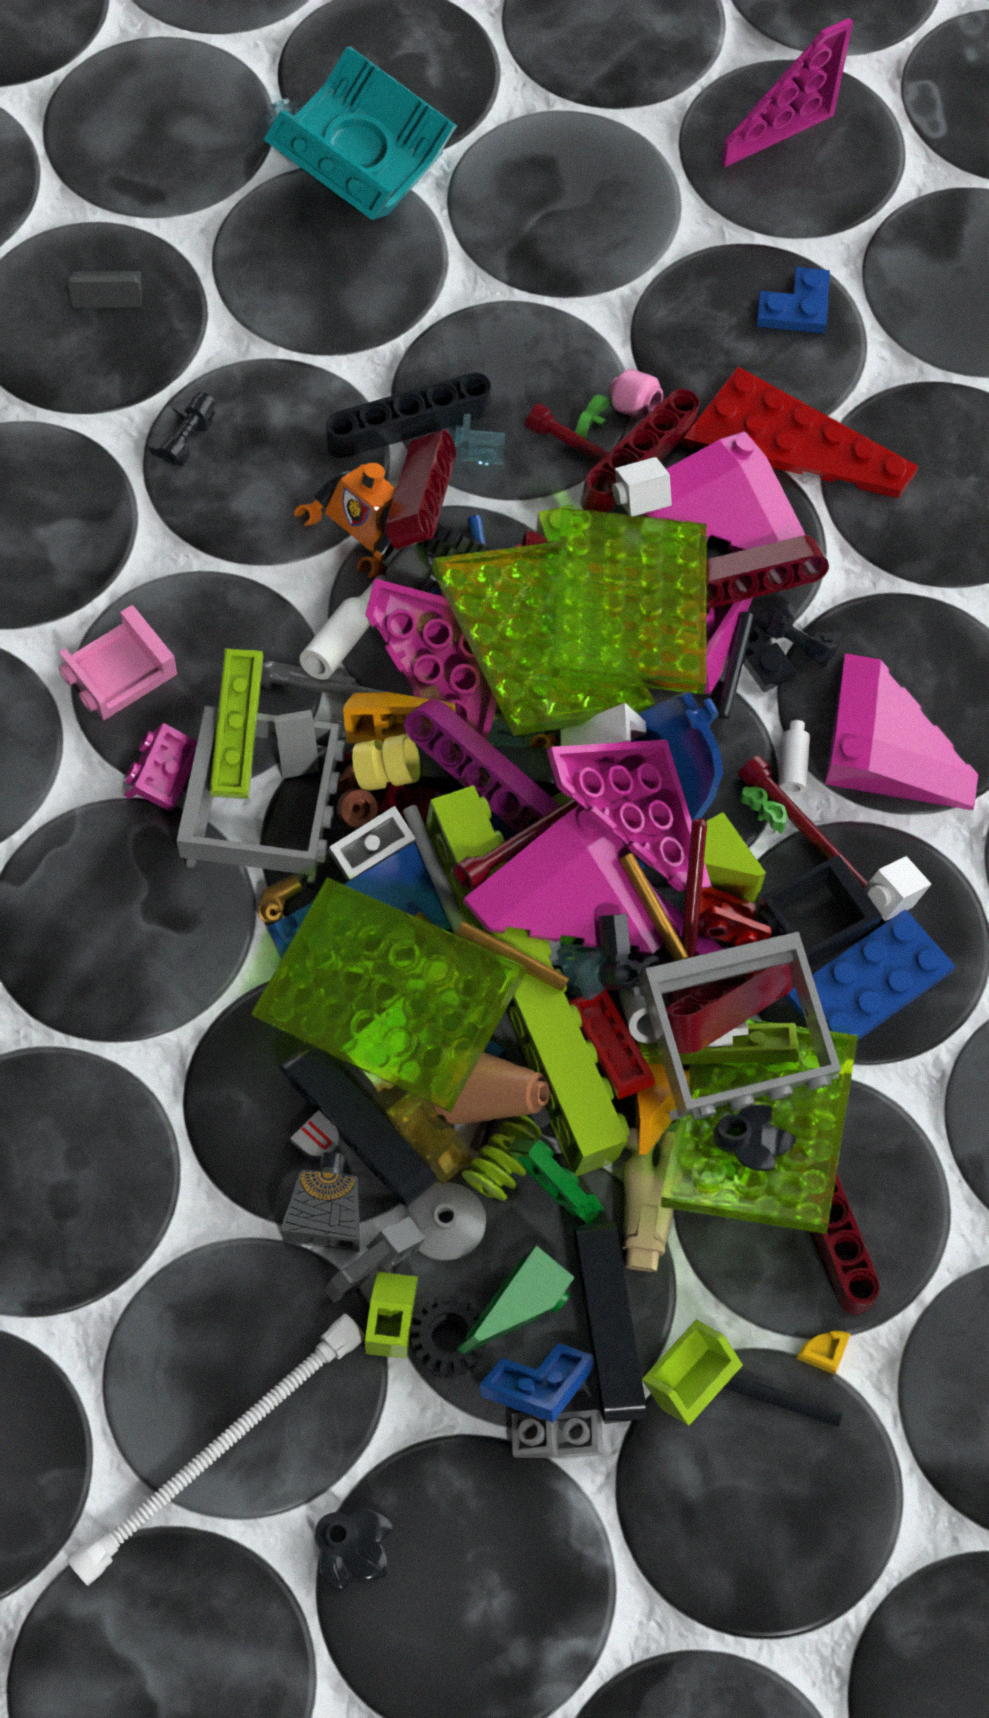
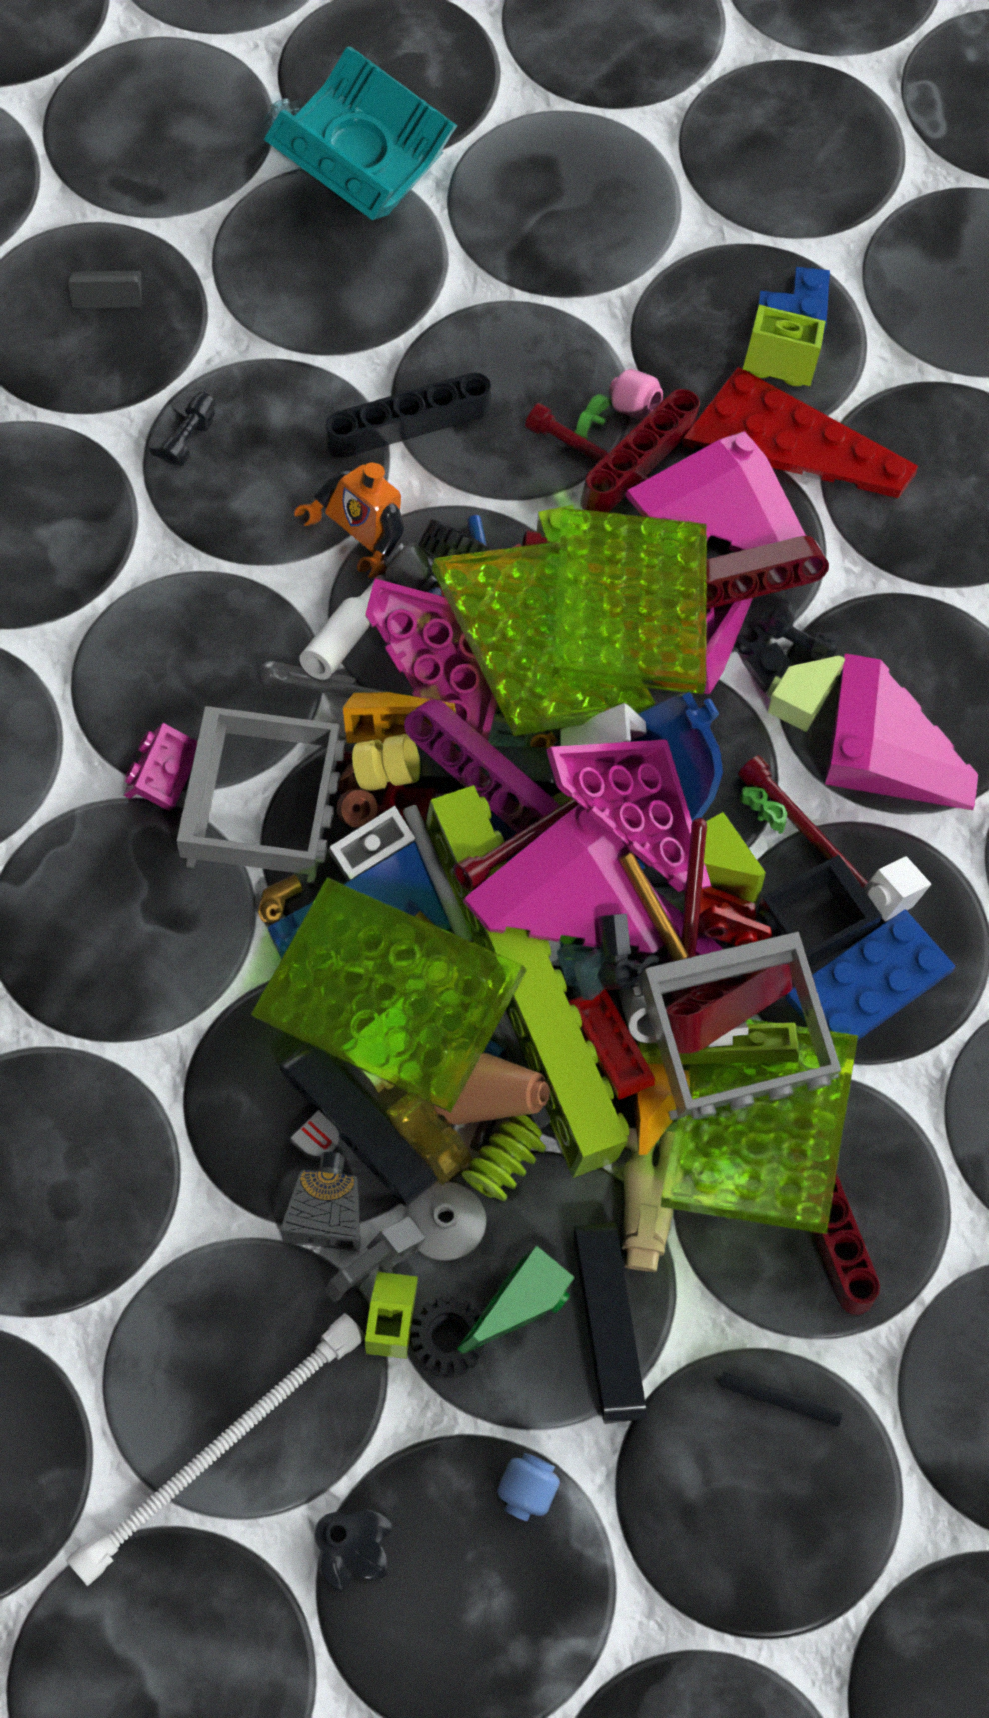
(119, 665): bright pink panel -> none
(236, 724): lime tile -> none
(296, 744): light grey slope -> none
(421, 490): dark red beam -> none
(479, 446): clear light blue bracket -> none
(528, 1486): none -> medium blue head
(532, 965): pearl gold bar -> none
(543, 1390): blue plate -> none
(555, 1179): green hinge -> none
(569, 1436): light grey slope -> none
(642, 487): white brick -> none
(692, 1372): lime panel -> none
(735, 664): black bar -> none
(753, 1137): black plate -> none
(784, 346): none -> lime slope
(794, 759): white cylinder -> none
(798, 99): dark pink slope -> none
(804, 690): none -> yellowish green slope
(825, 1350): yellow tile -> none

